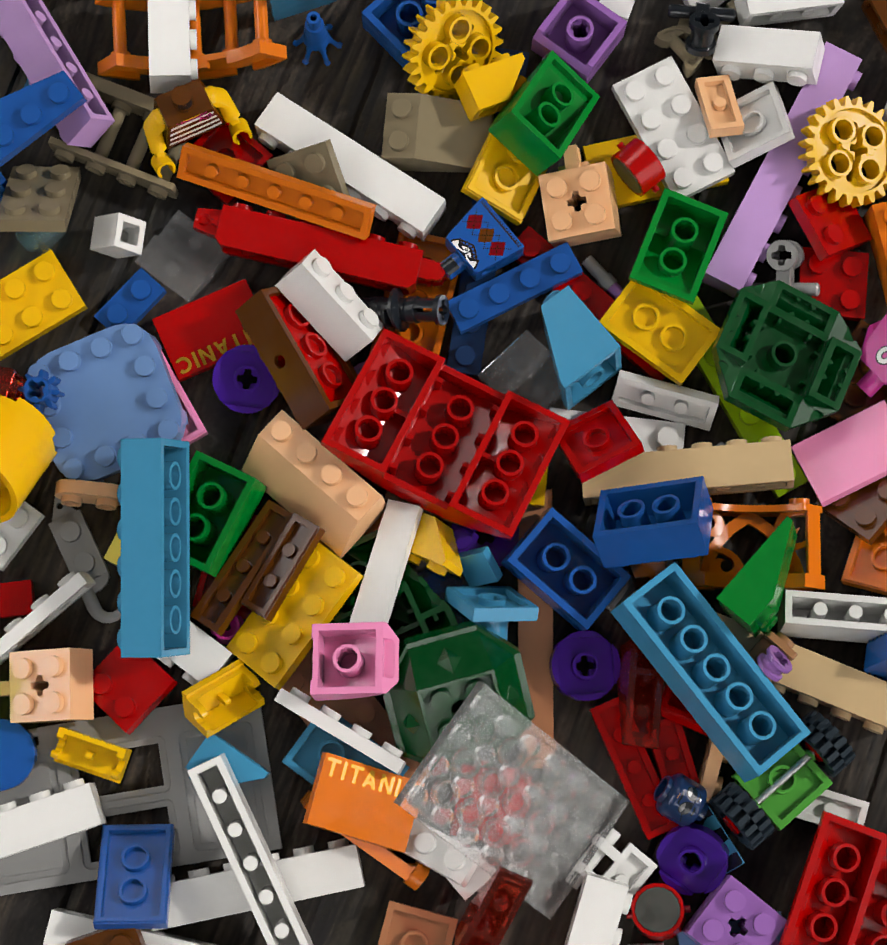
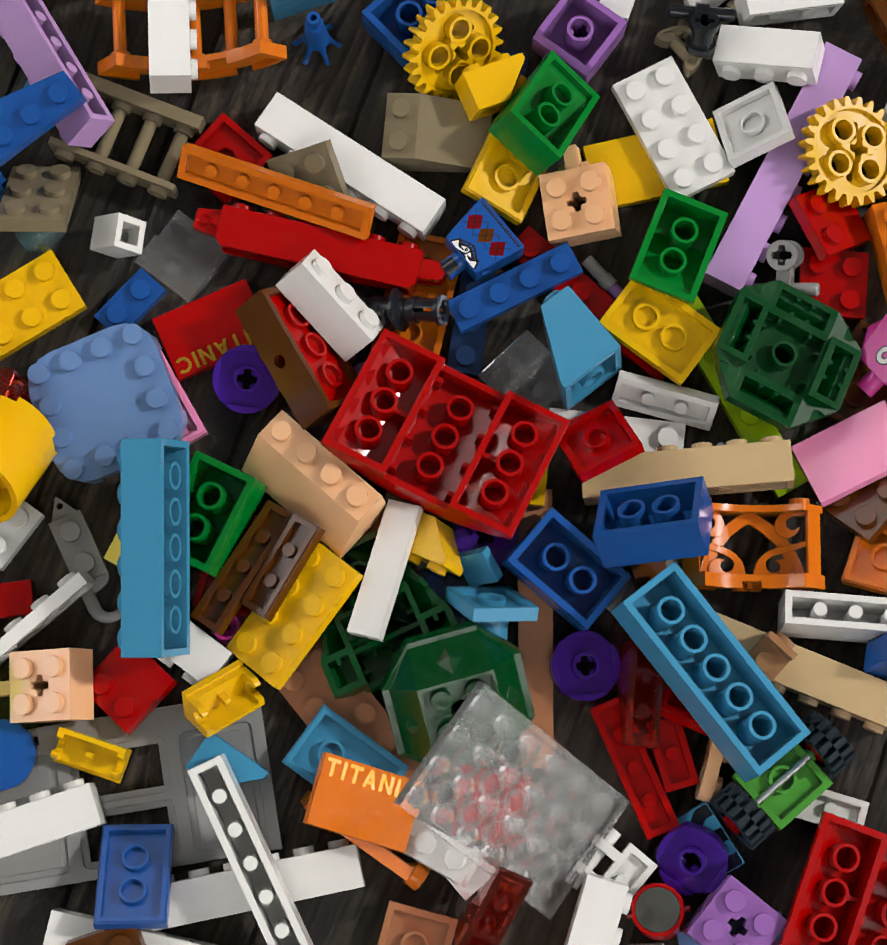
(50, 390): blue gear -> none
(75, 492): light nougat plate -> none
(188, 113): torso -> none
(353, 660): bright pink slope -> none
(355, 737): white plate -> none
(638, 167): red piece -> none
(681, 799): dark blue head -> none
(719, 106): light nougat plate -> none
(758, 587): green slope -> none
(774, 663): medium lavender bush -> none

